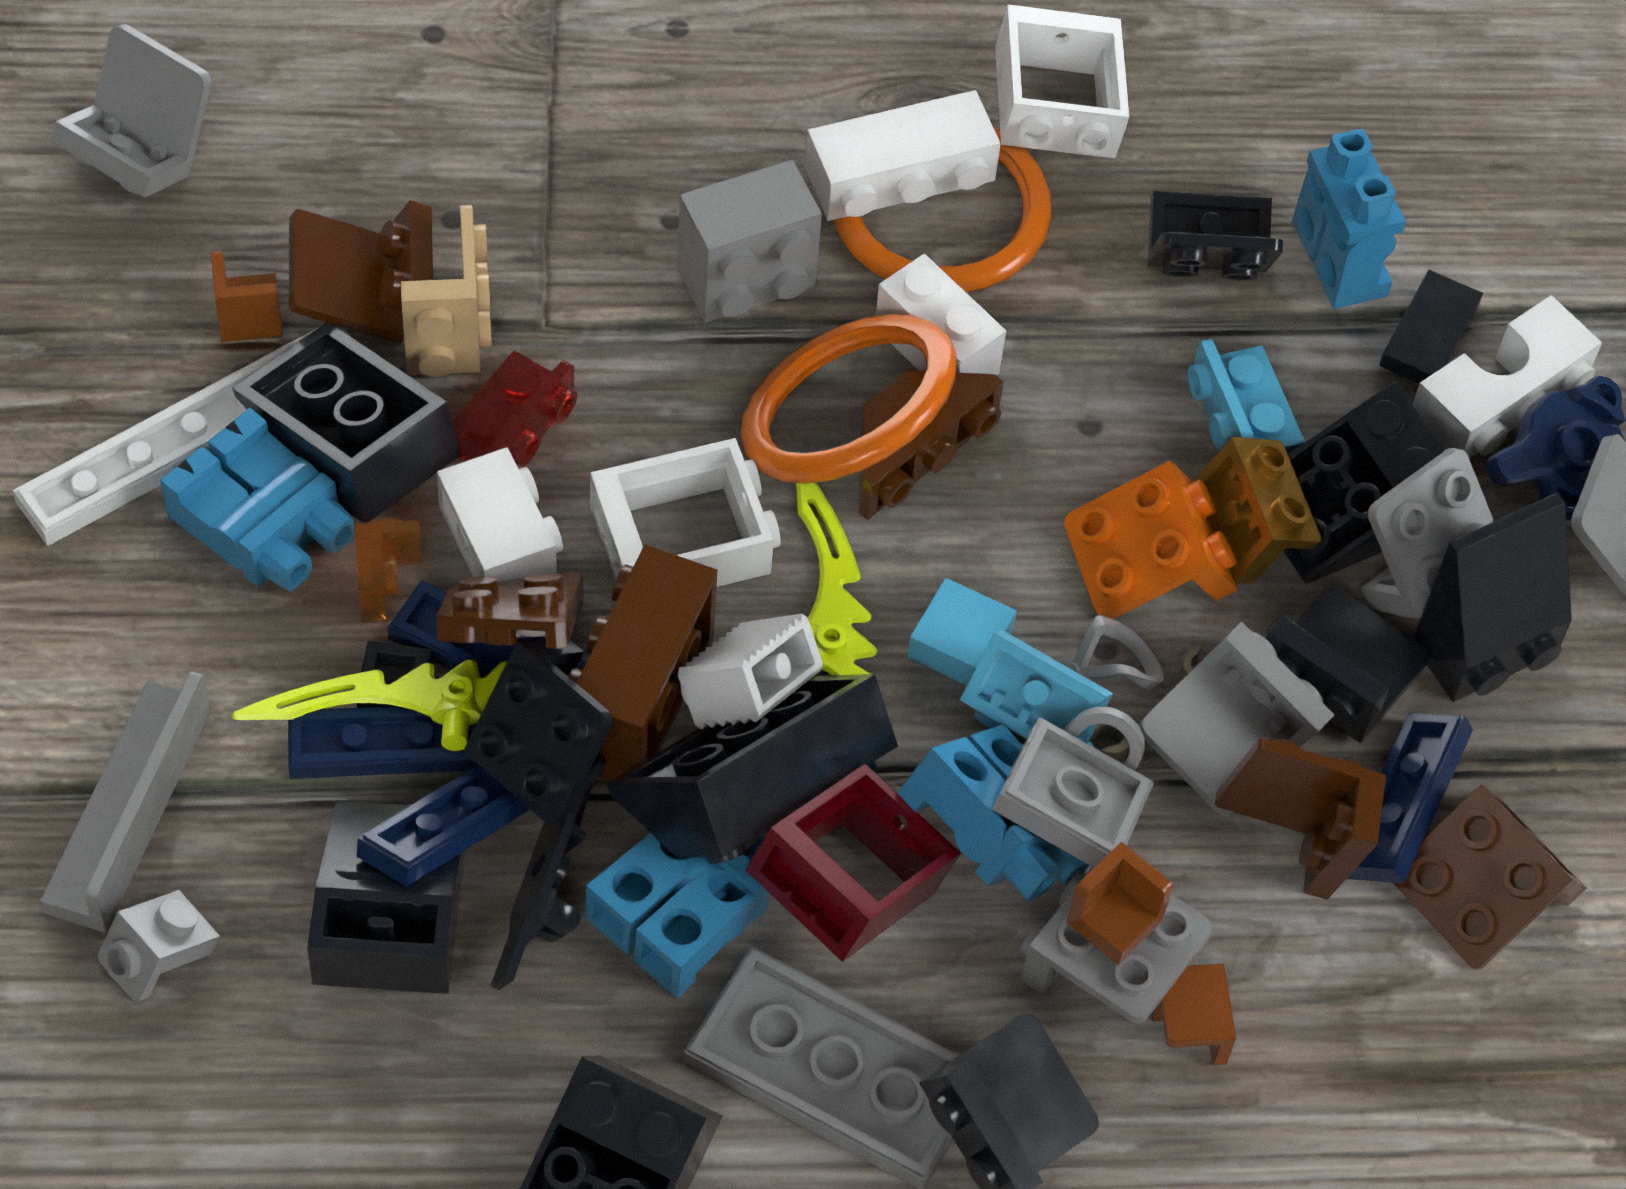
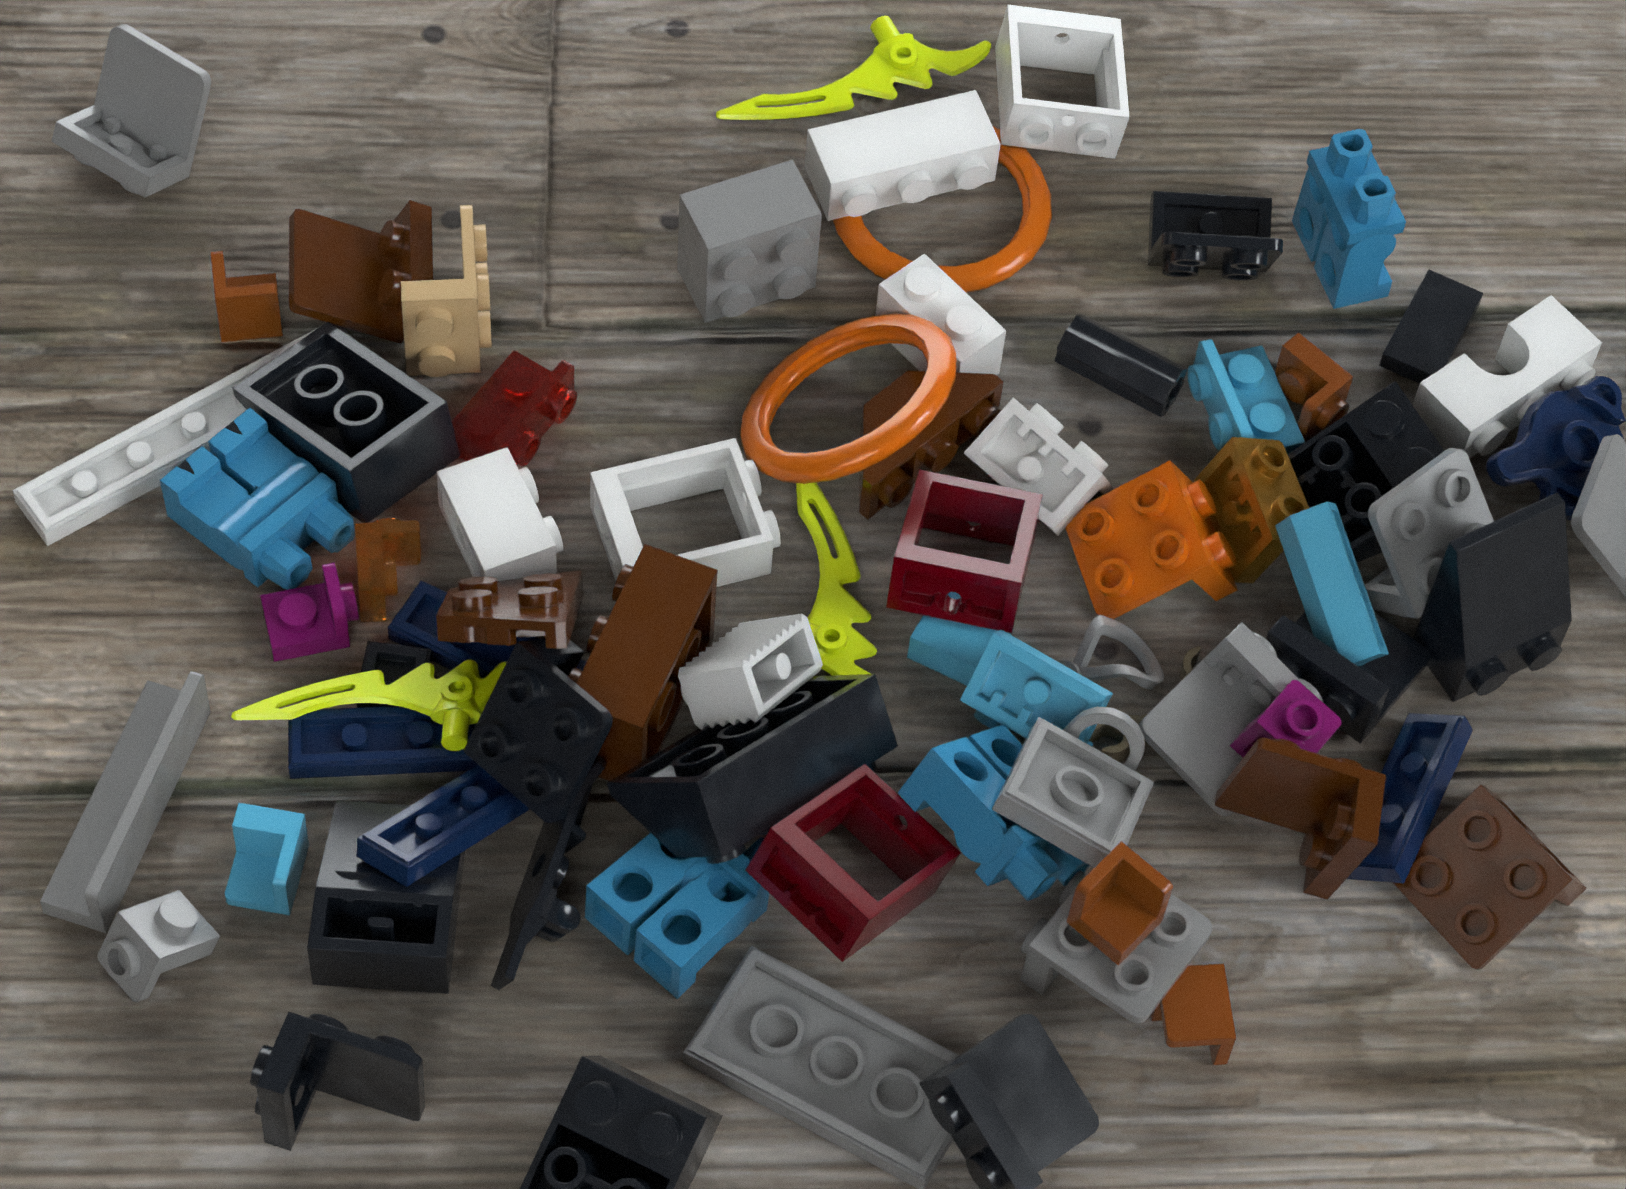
(267, 858): none -> medium azure panel
(310, 617): none -> magenta bracket
(330, 1059): none -> black bracket
(893, 60): none -> neon yellow piece
(987, 588): none -> dark red window
(1027, 454): none -> white bracket
(1120, 365): none -> black axle
(1291, 716): none -> magenta bracket
(1314, 382): none -> dark orange bracket
(1331, 583): none -> medium azure piece

